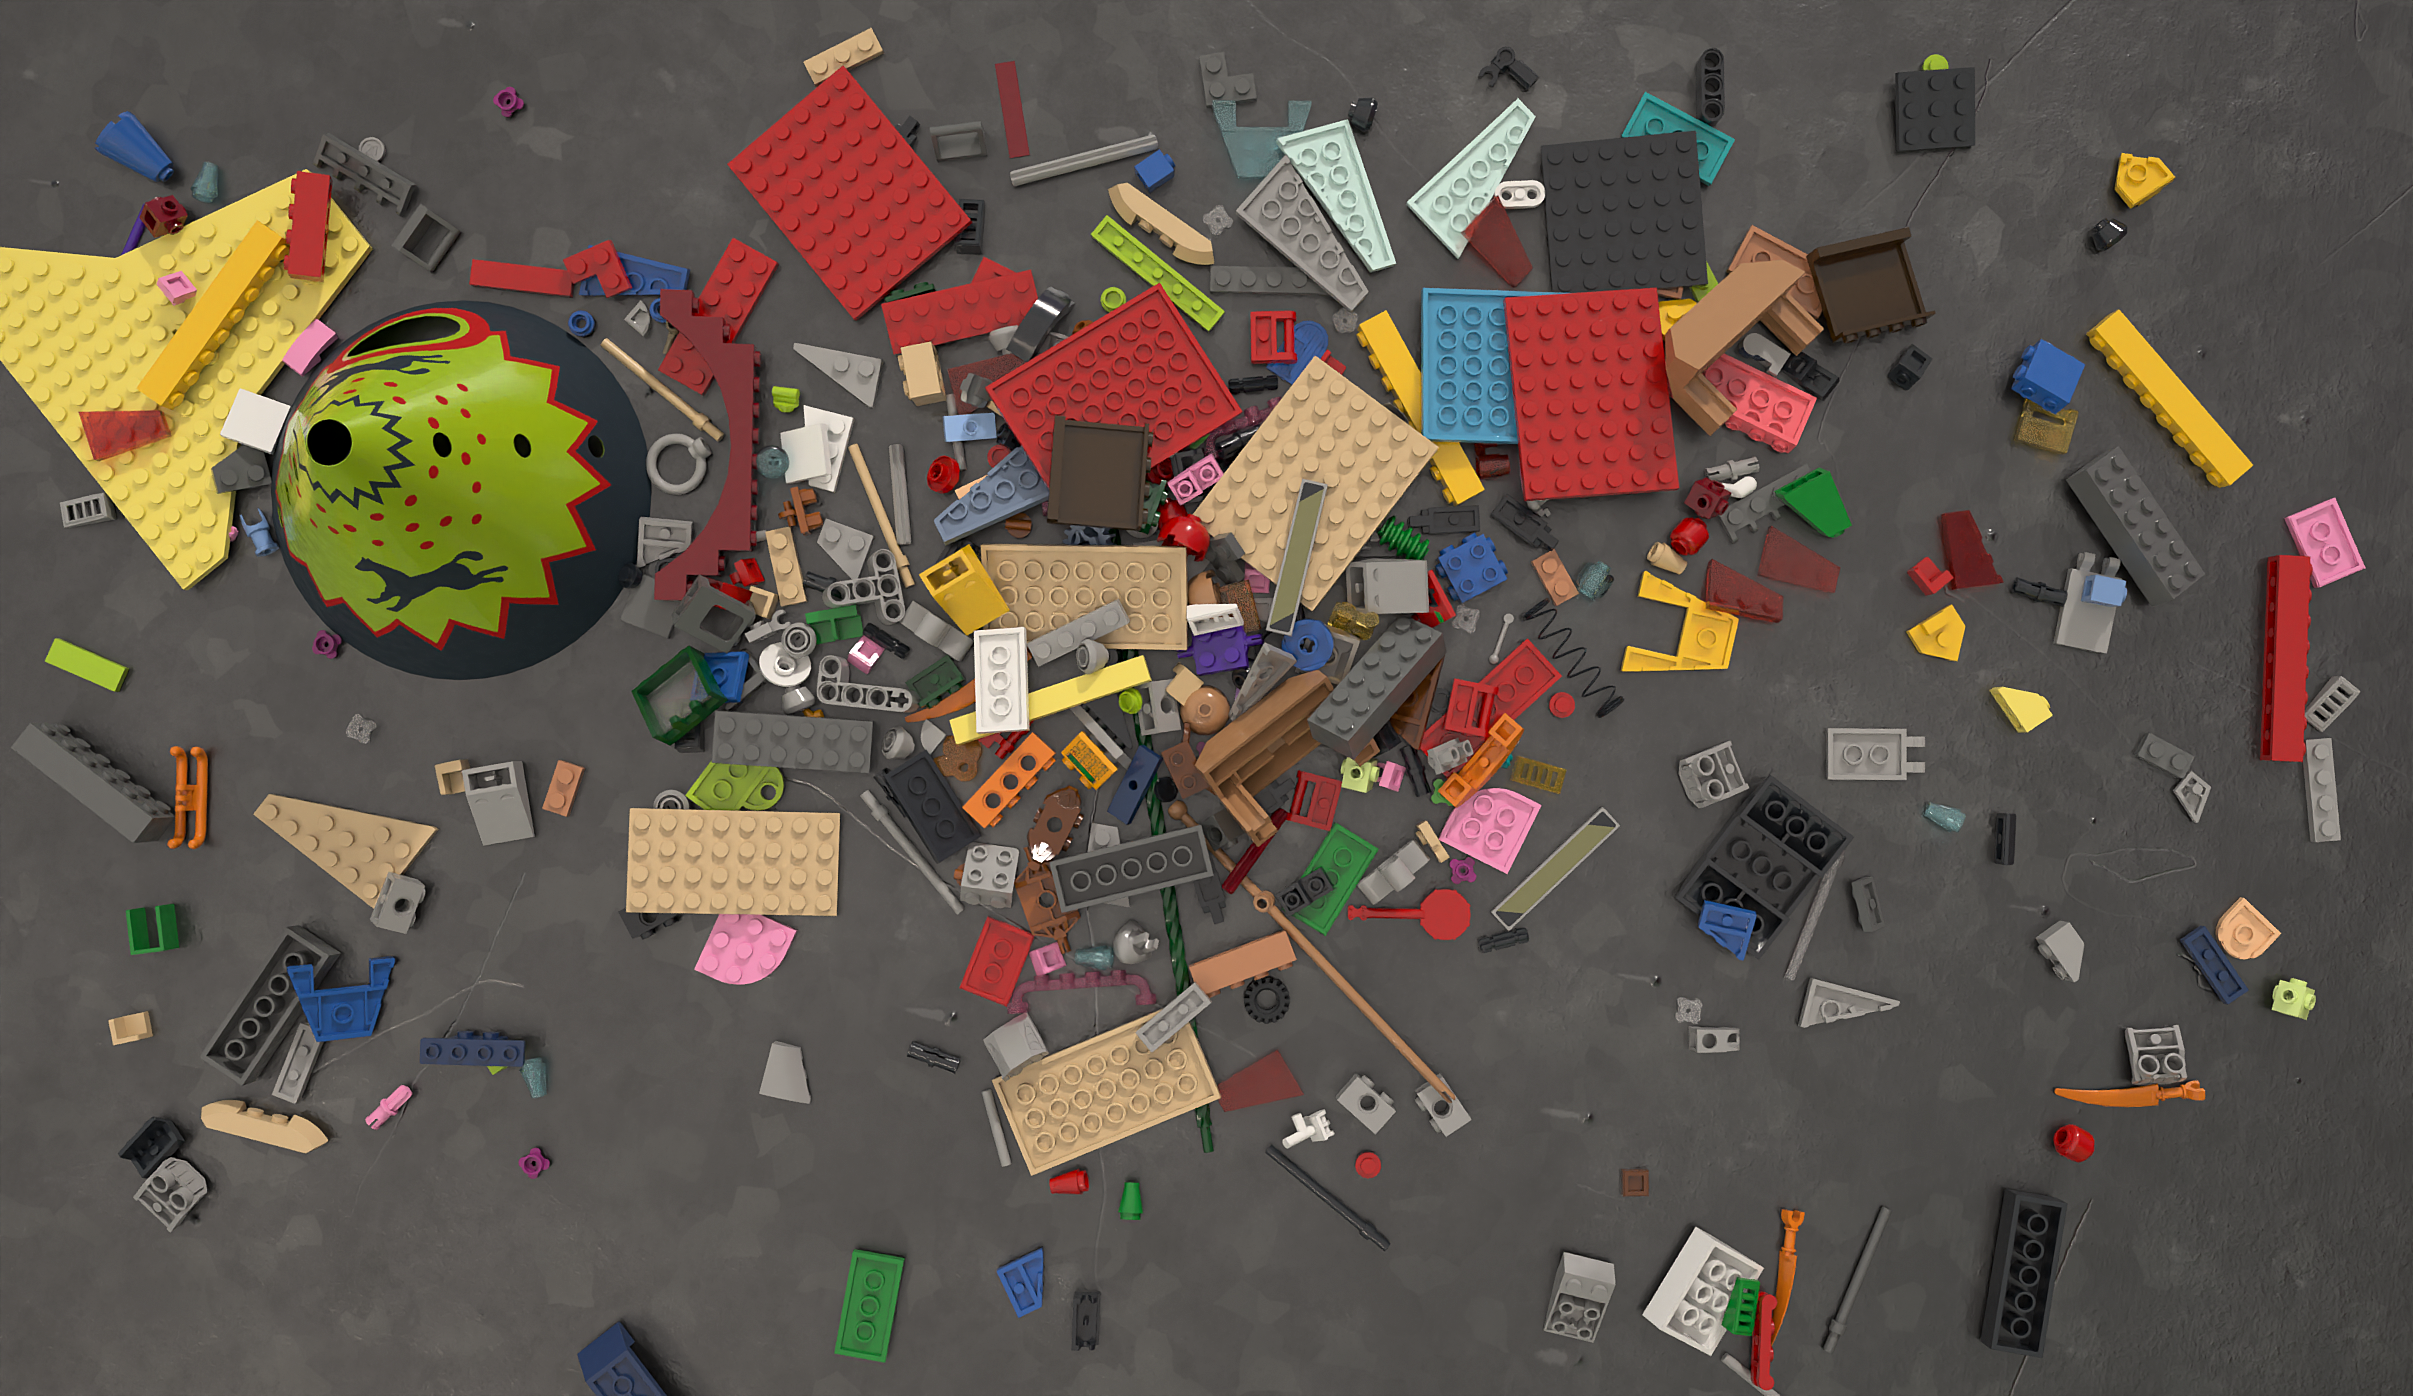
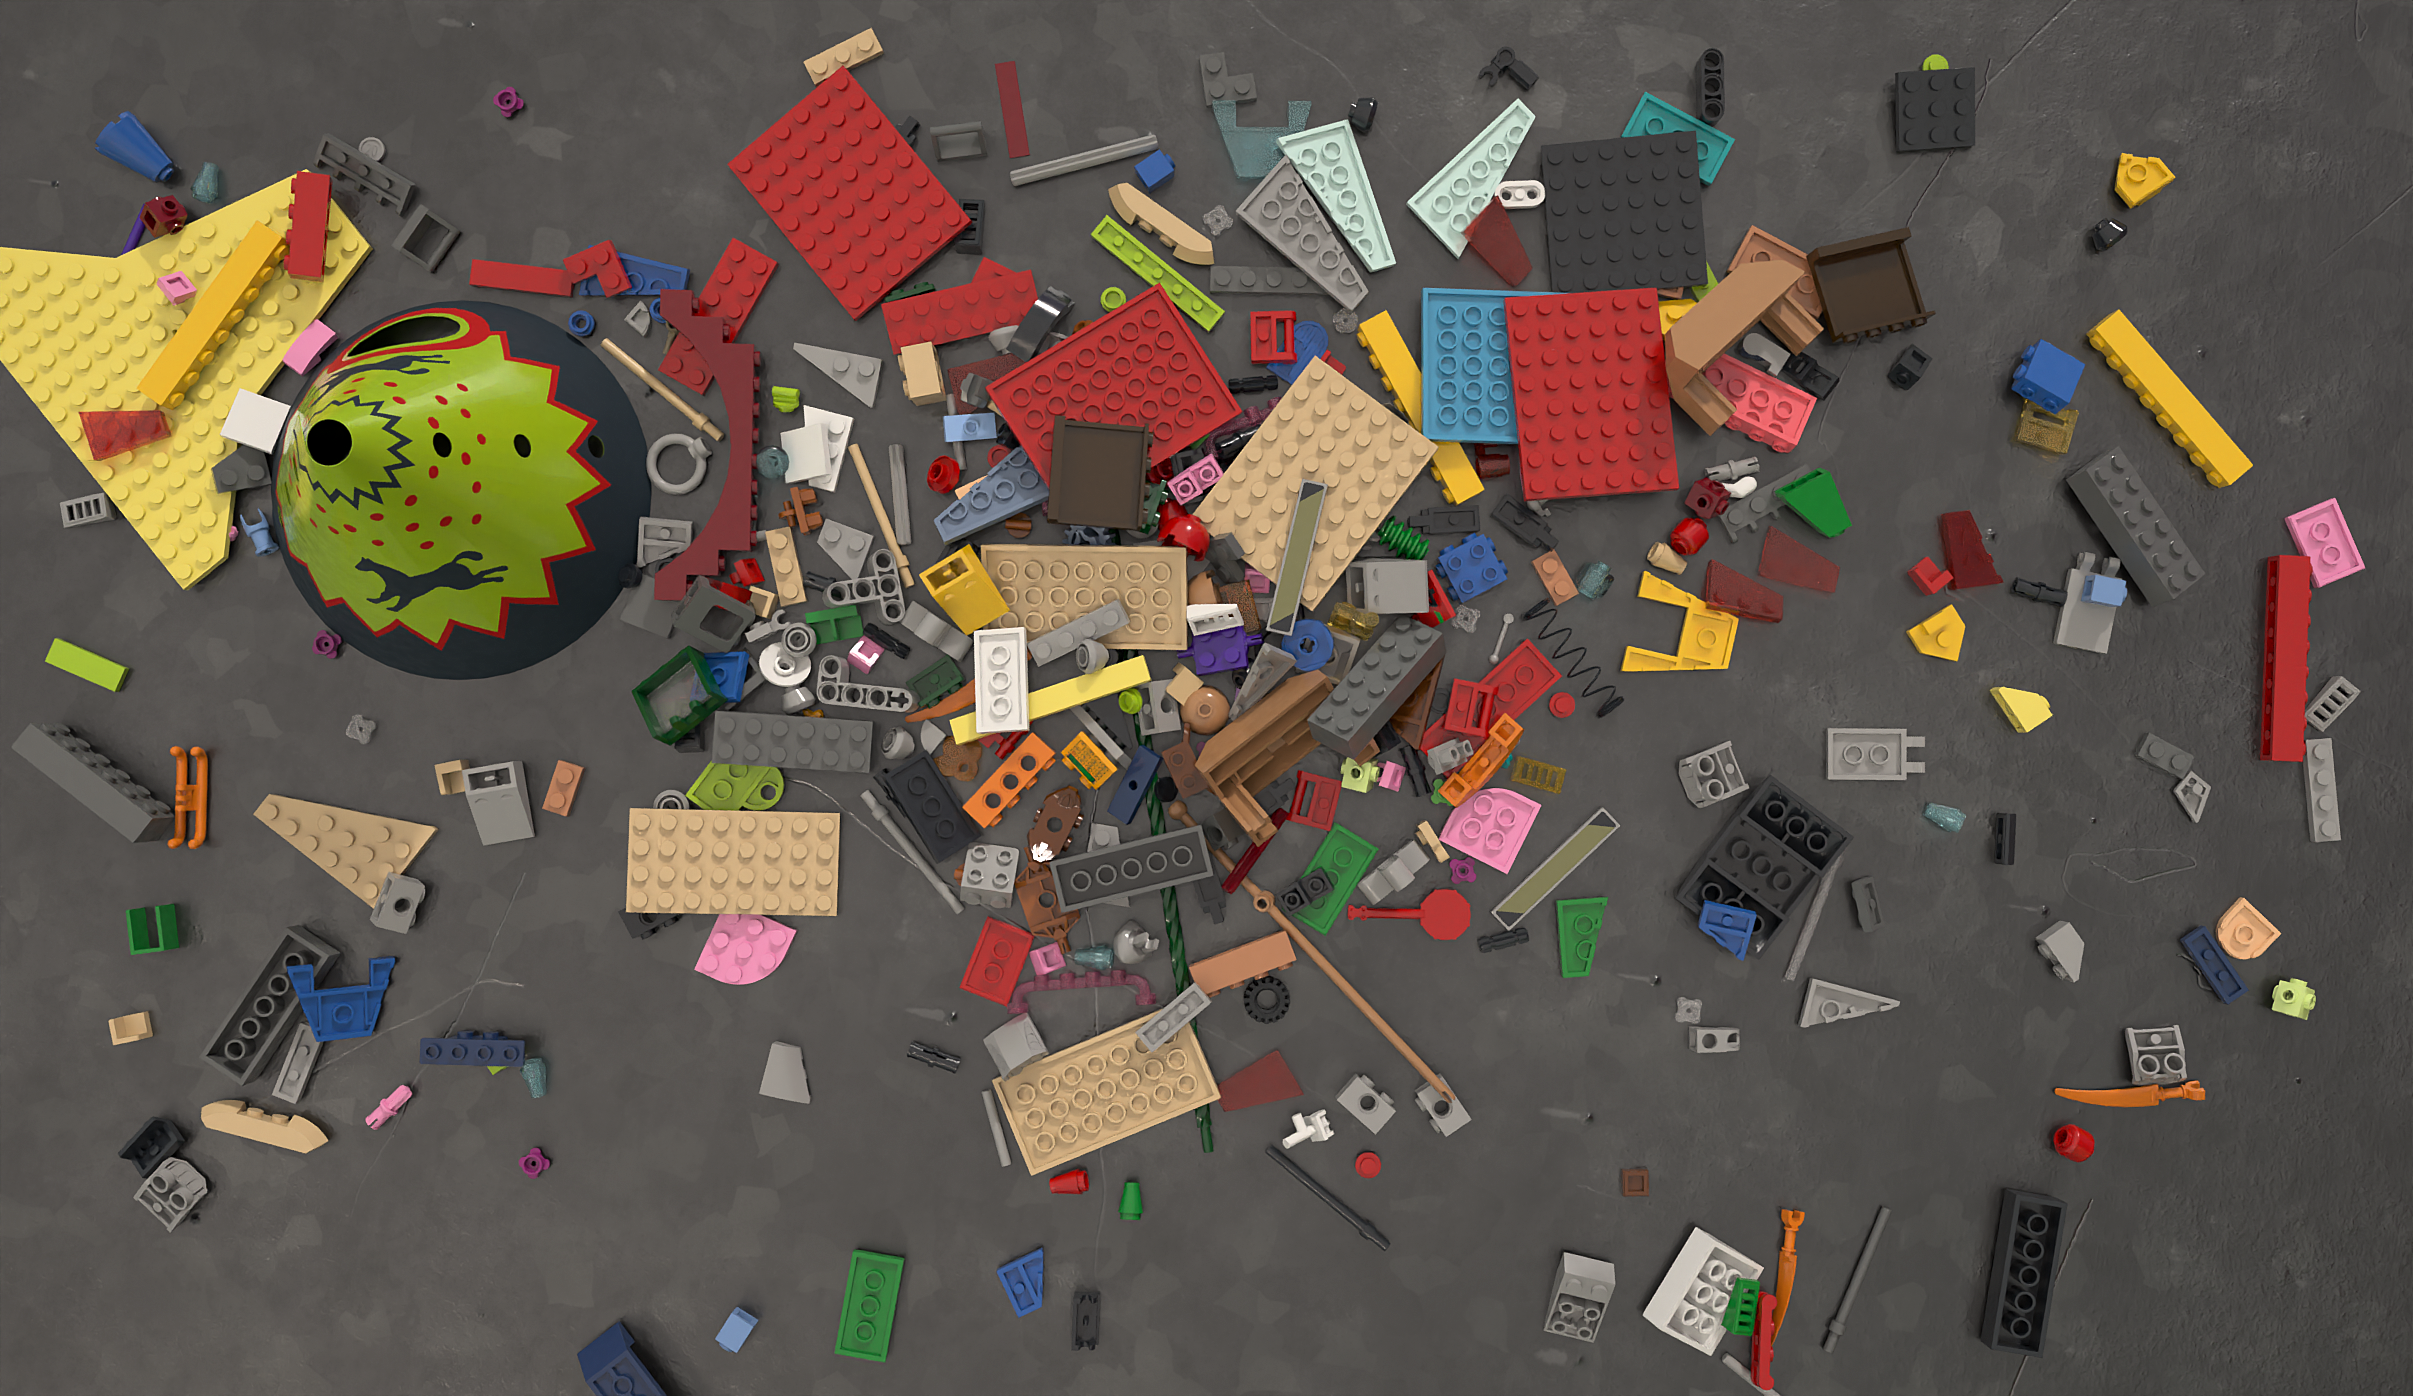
(736, 1330): none -> medium blue brick
(1577, 933): none -> green wing

